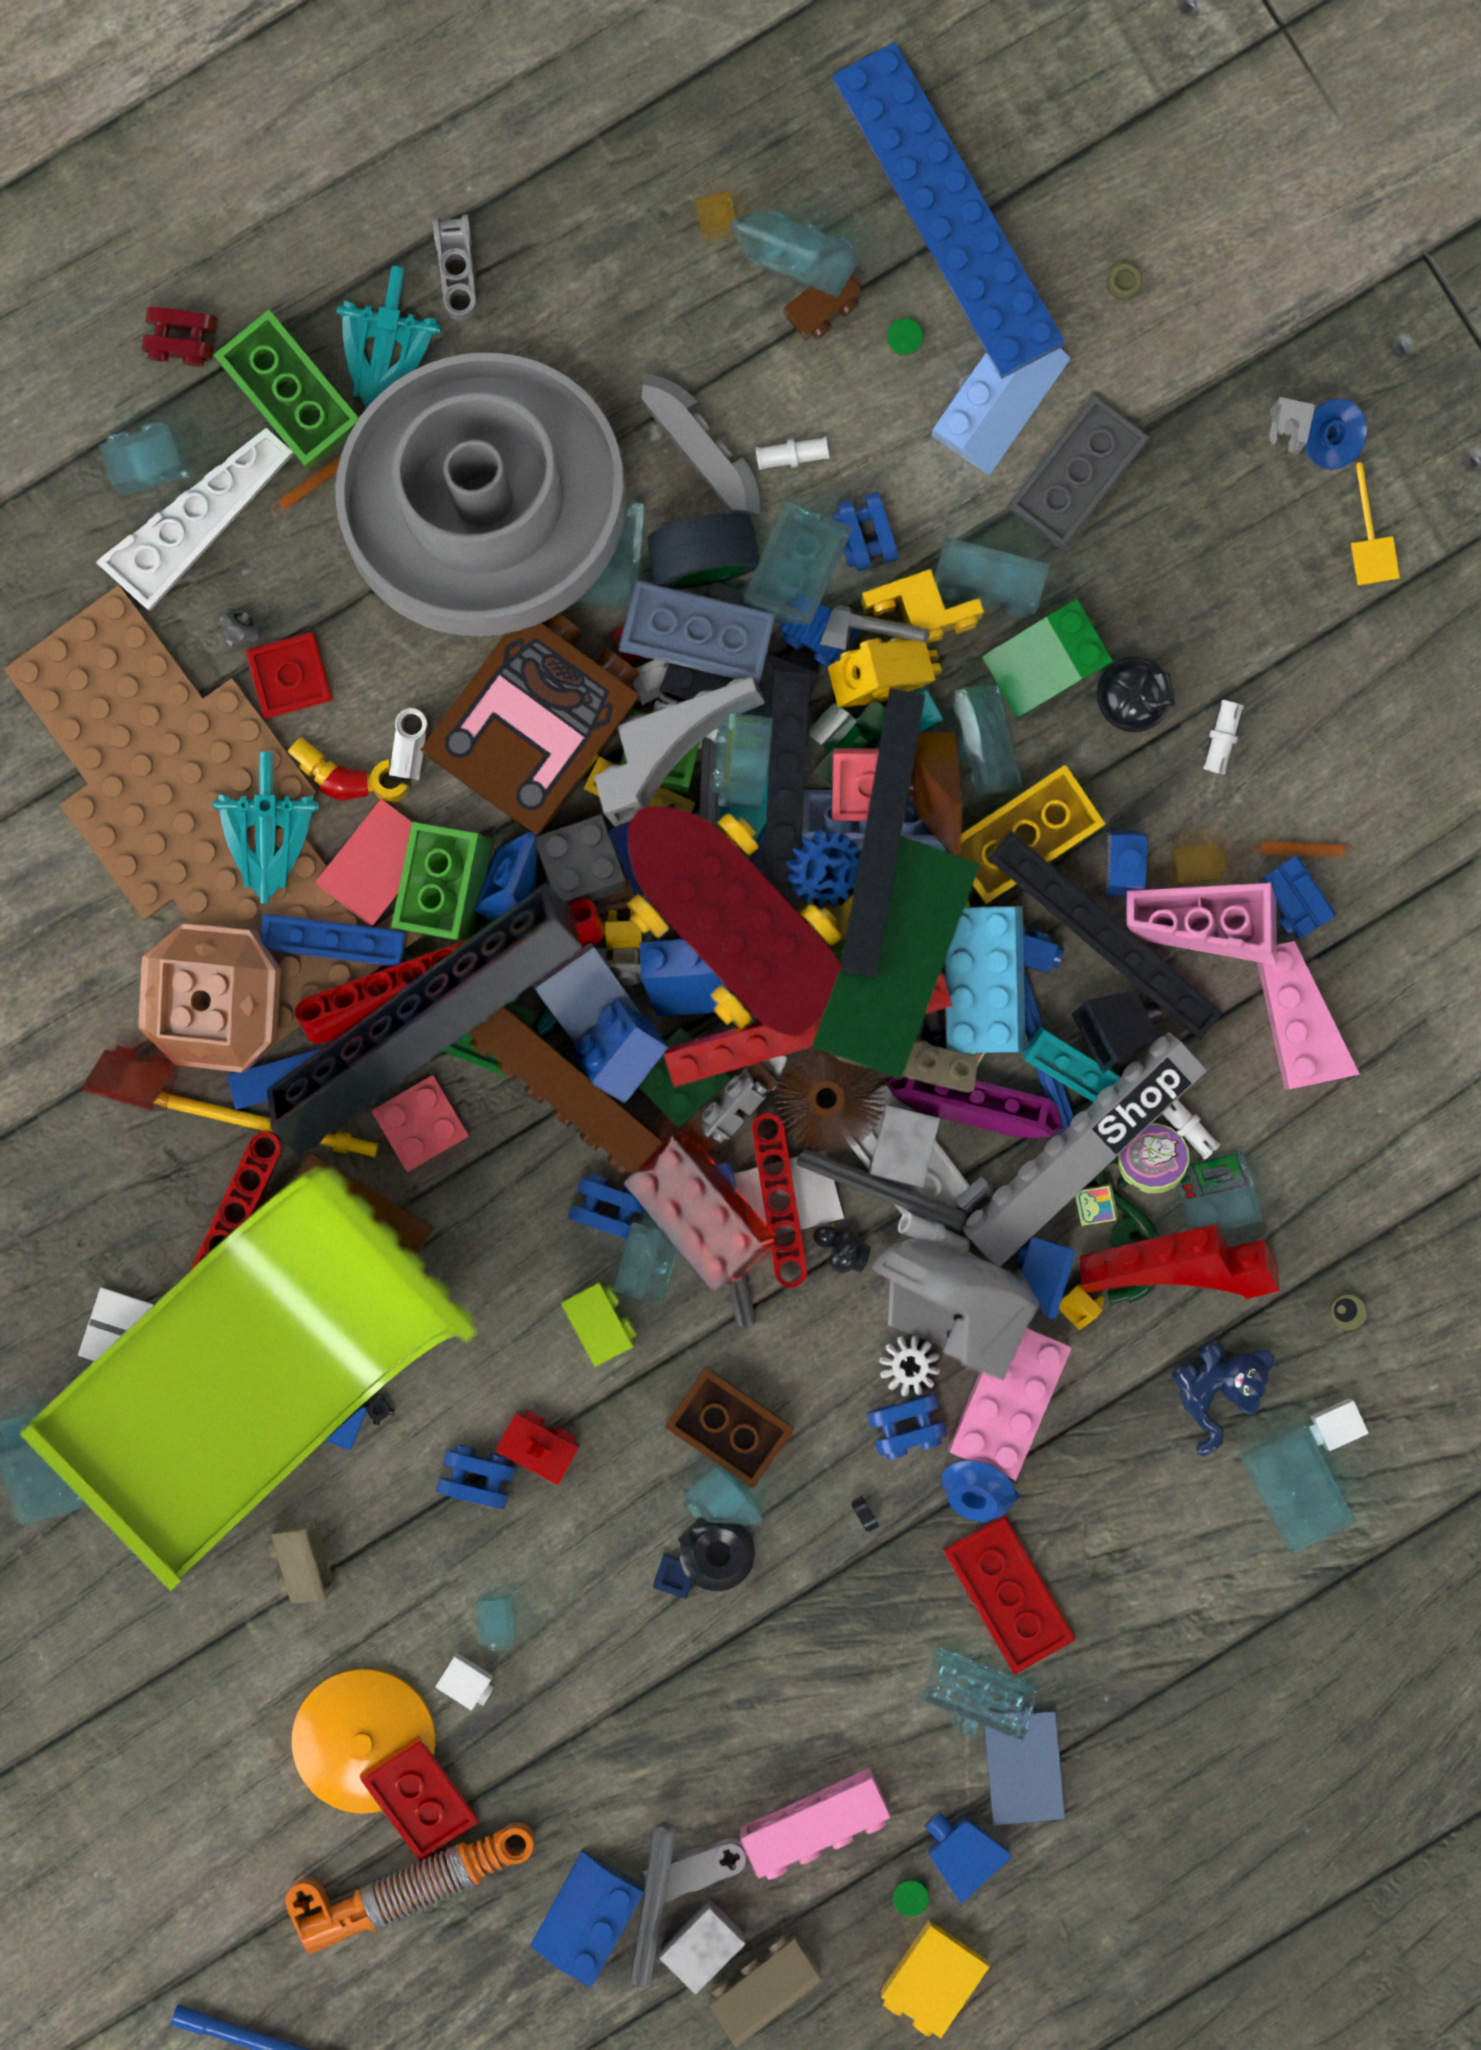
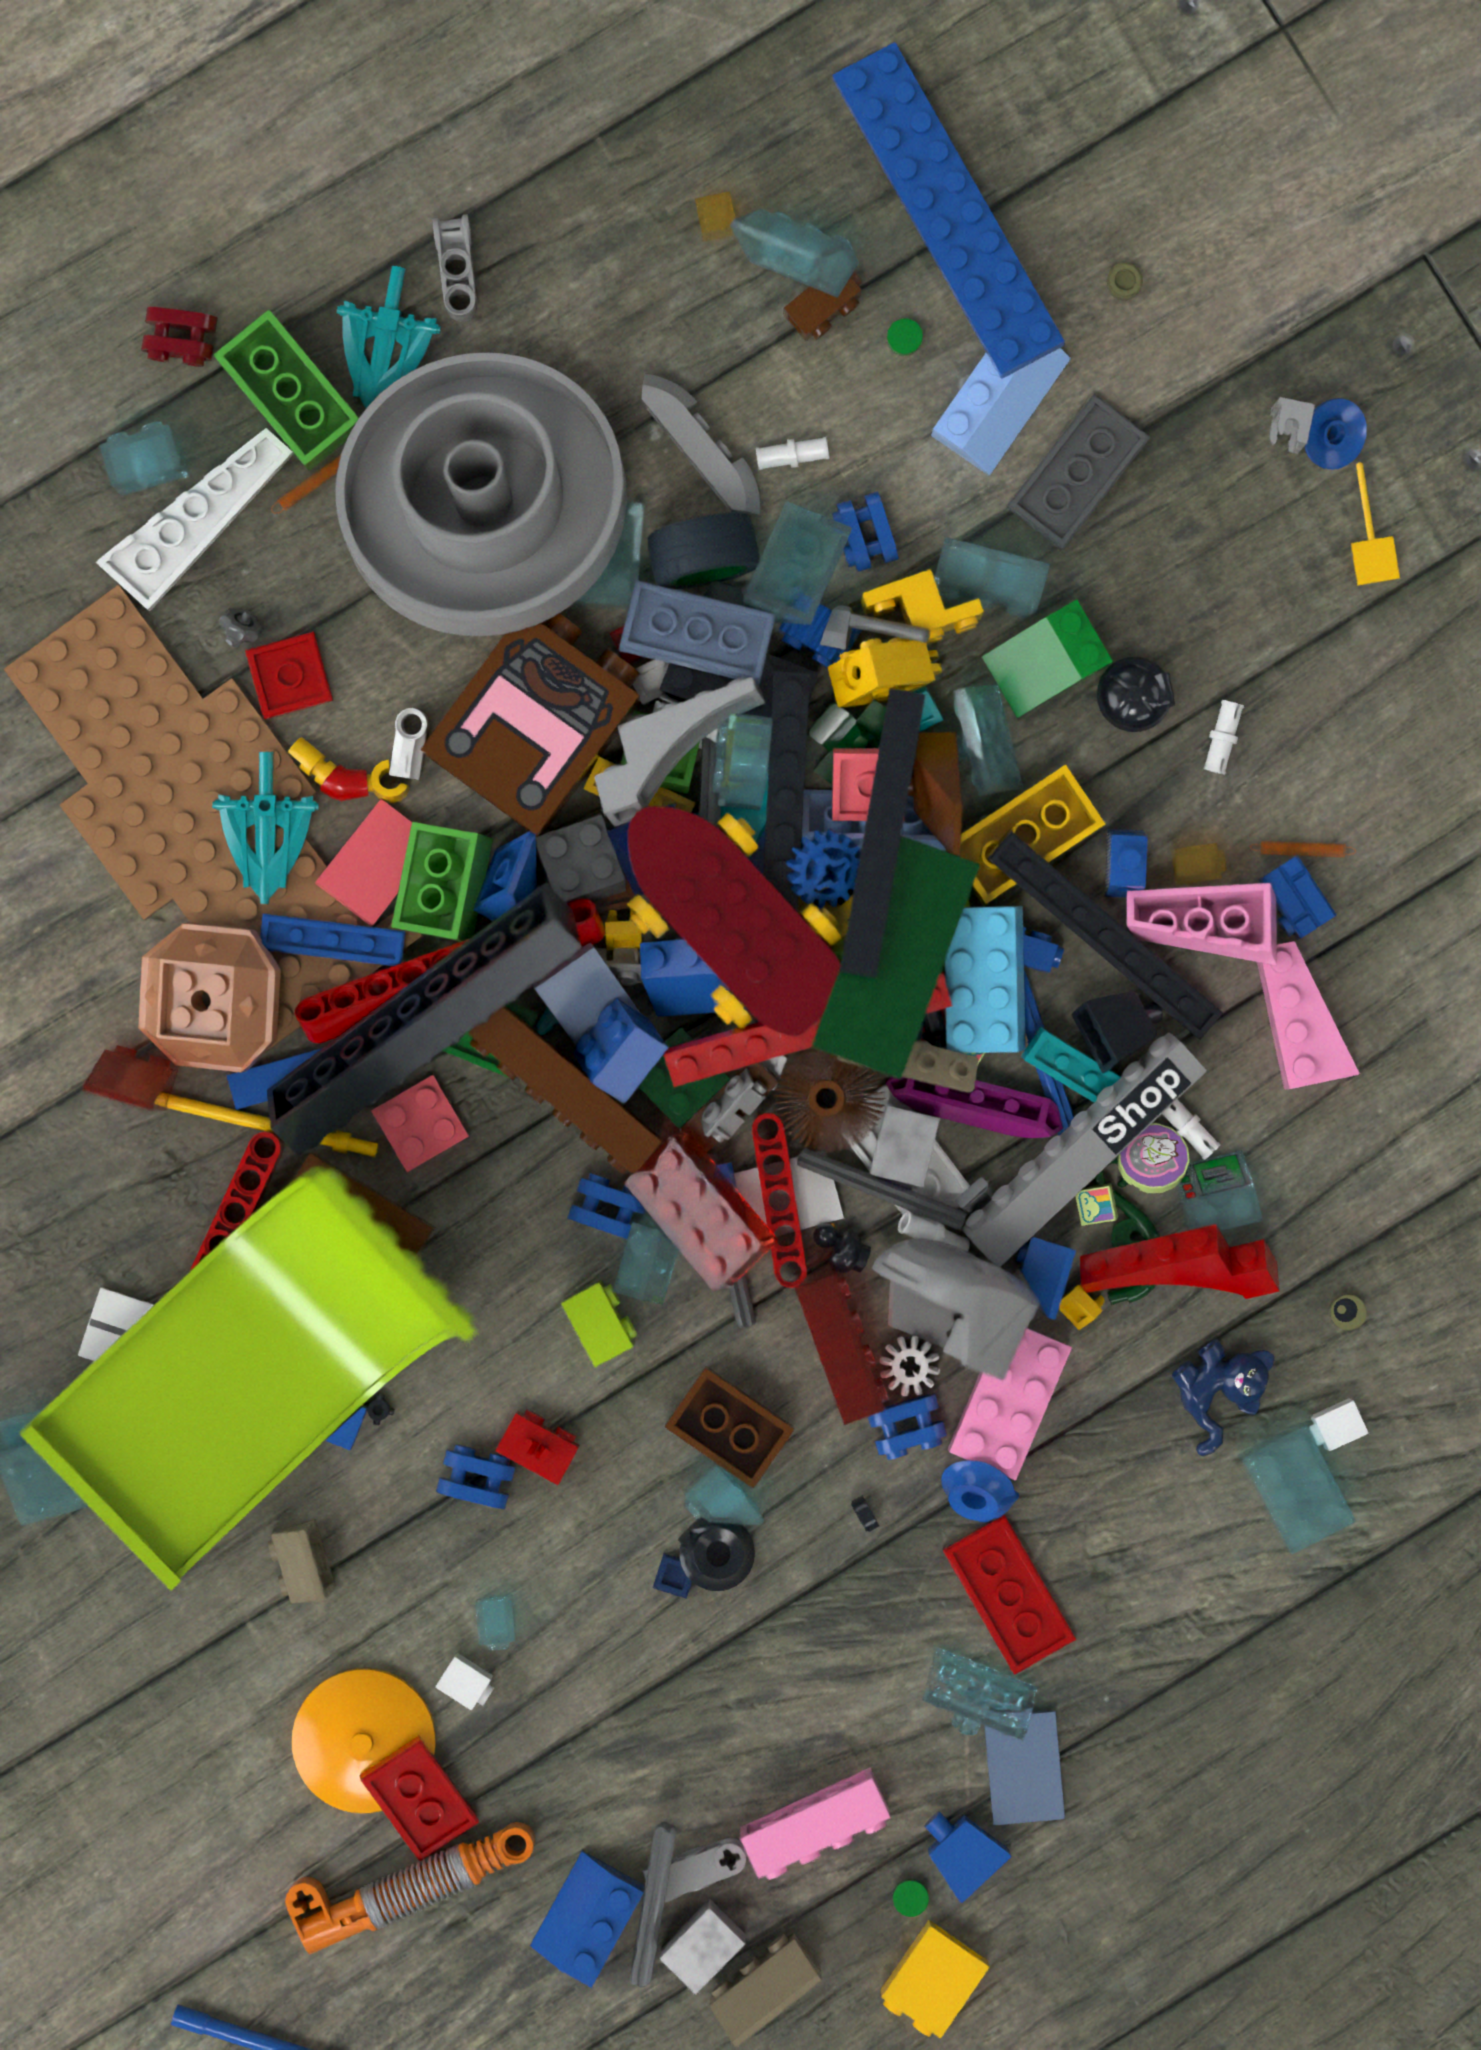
(839, 1347): none -> clear red brick

